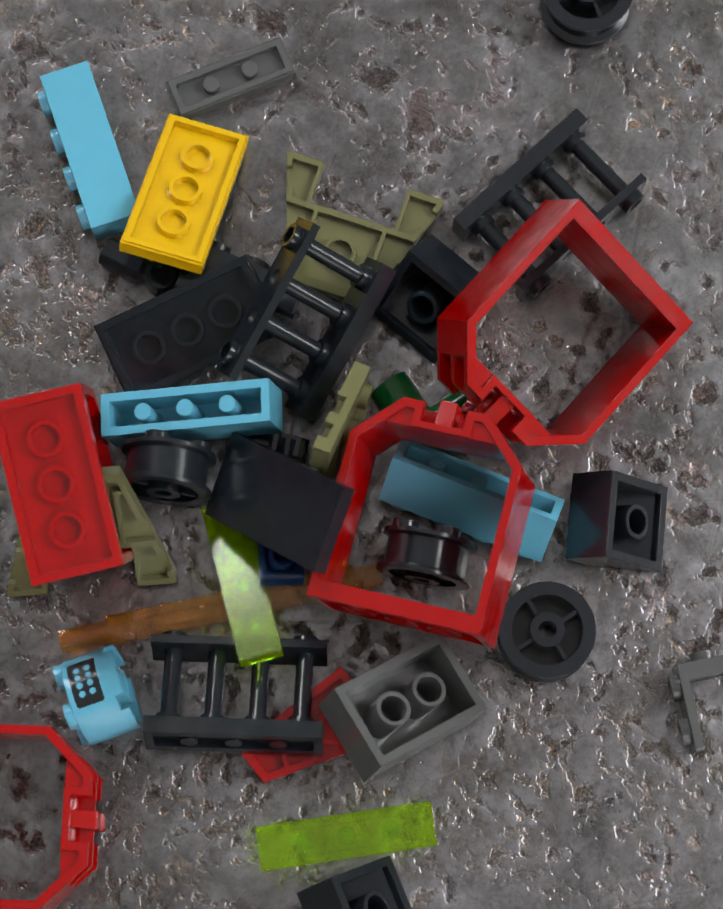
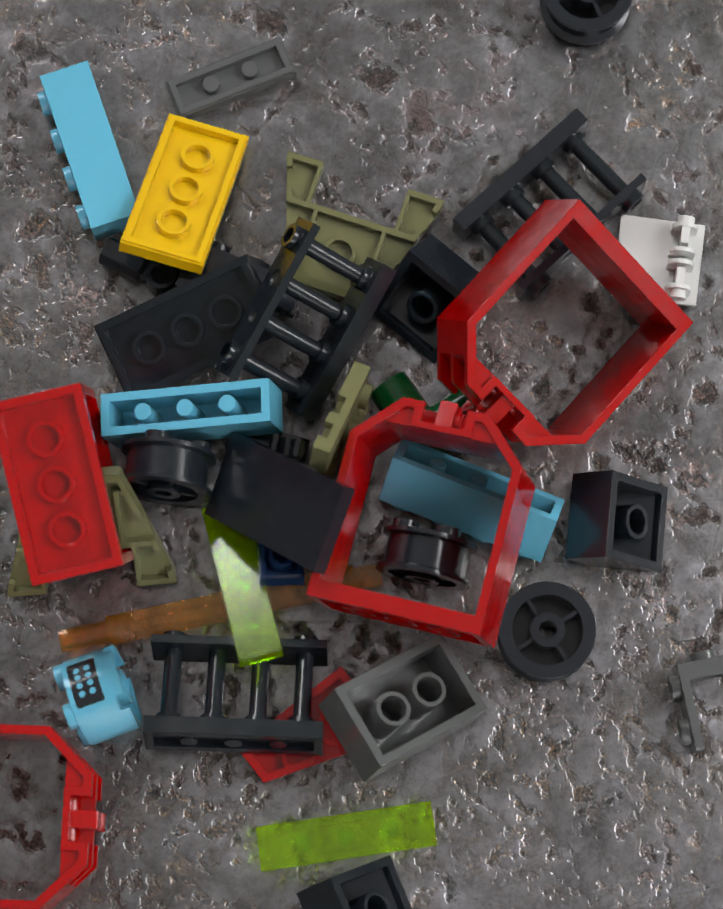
(667, 252): none -> white hinge

